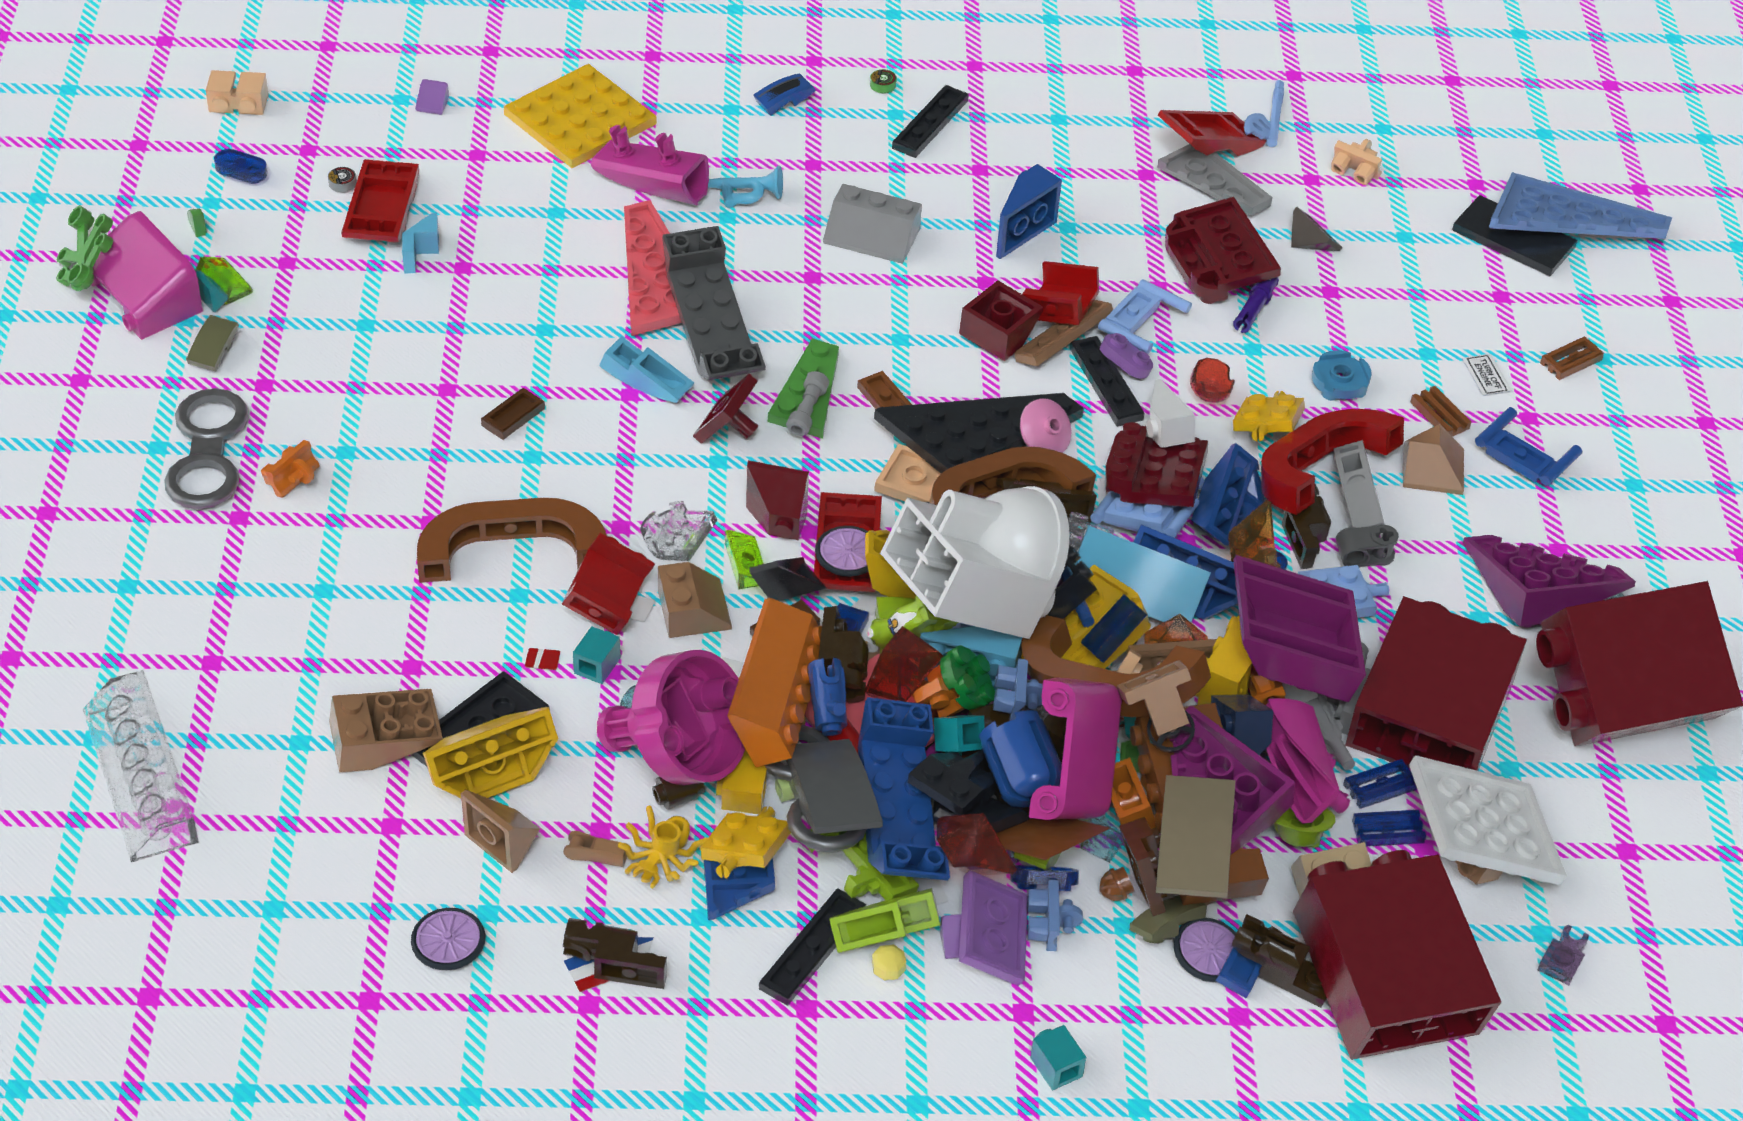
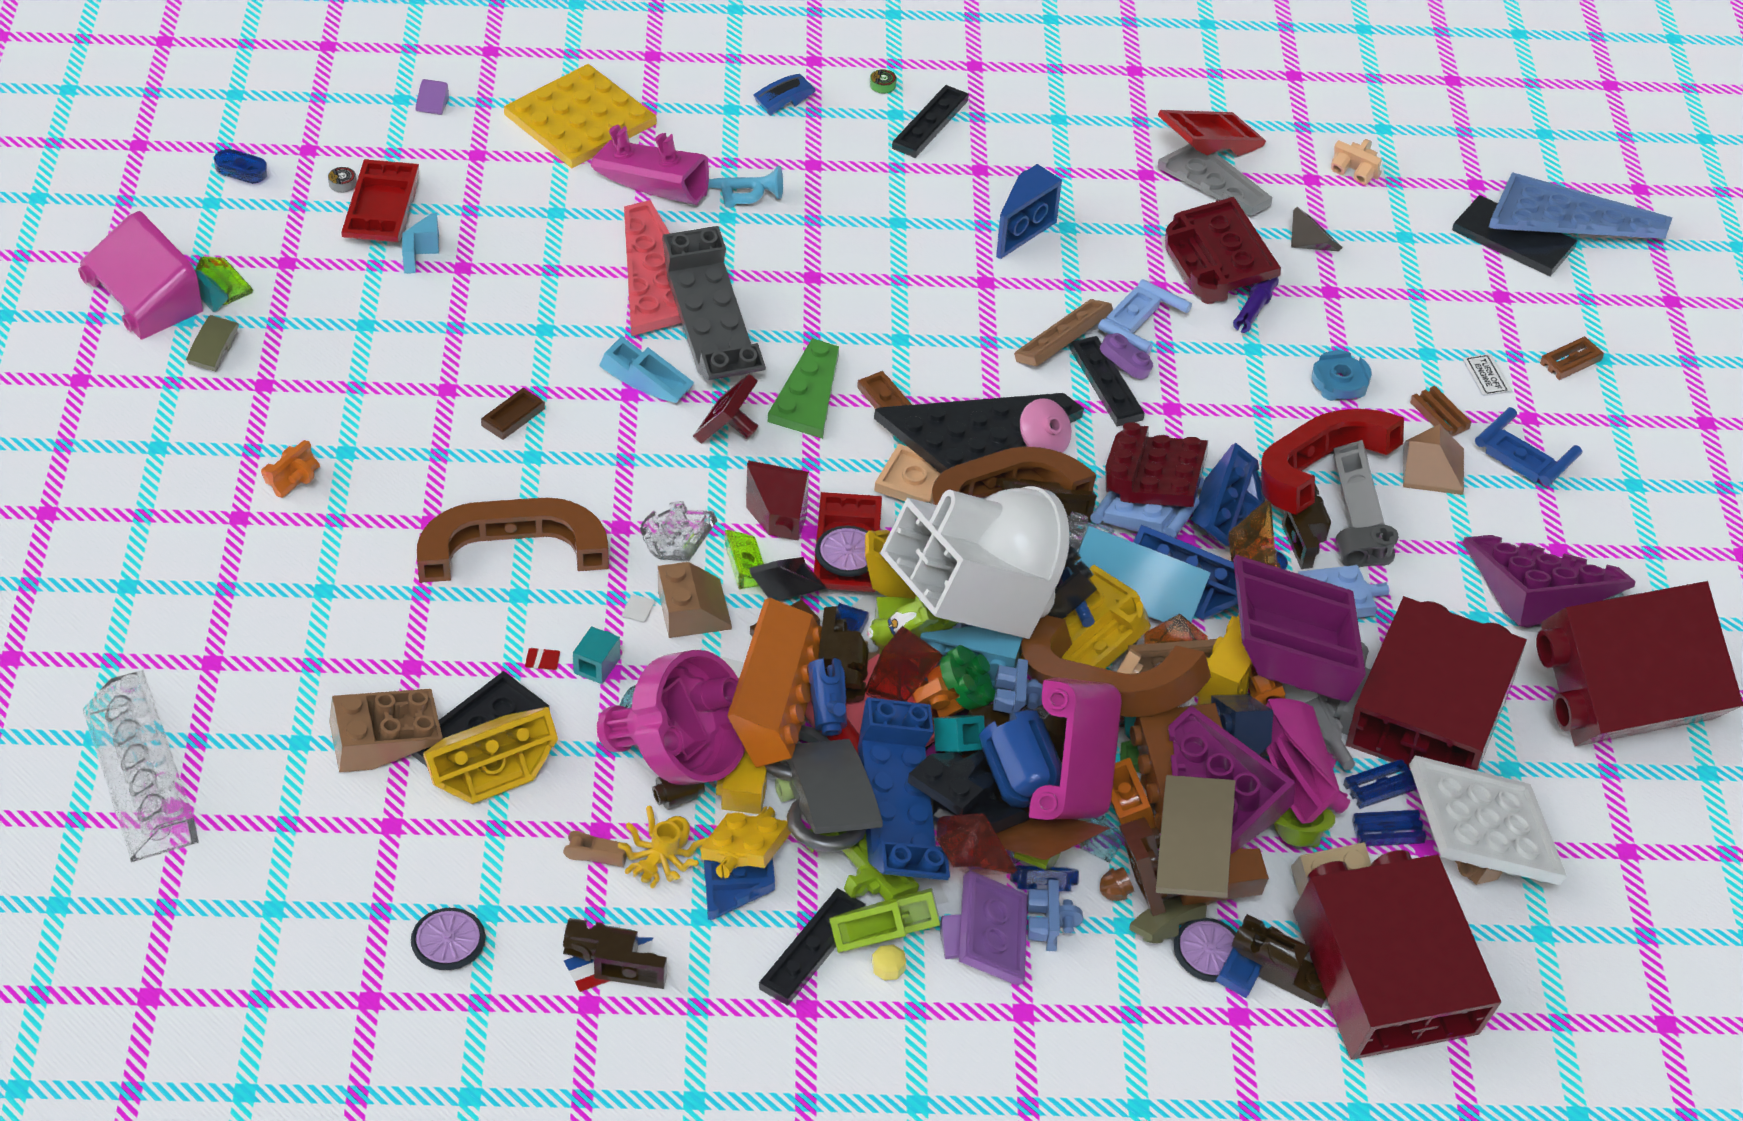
(81, 274): bright green plant -> none
(197, 221): bright green tile -> none
(206, 448): flat silver bar -> none
(248, 97): light nougat piece -> none
(497, 829): medium nougat slope -> none
(607, 583): red panel -> none
(800, 420): light grey piece -> none
(873, 223): light grey slope -> none
(999, 320): dark red slope -> none
(1058, 1057): teal brick -> none
(1065, 292): red panel -> none
(1110, 625): clear blue tile -> none
(1162, 702): medium nougat piece -> none
(1170, 419): white slope -> none
(1211, 380): clear red hair -> none
(1260, 126): light blue piece -> none
(1268, 414): yellow plate -> none
(1563, 957): clear purple plate -> none

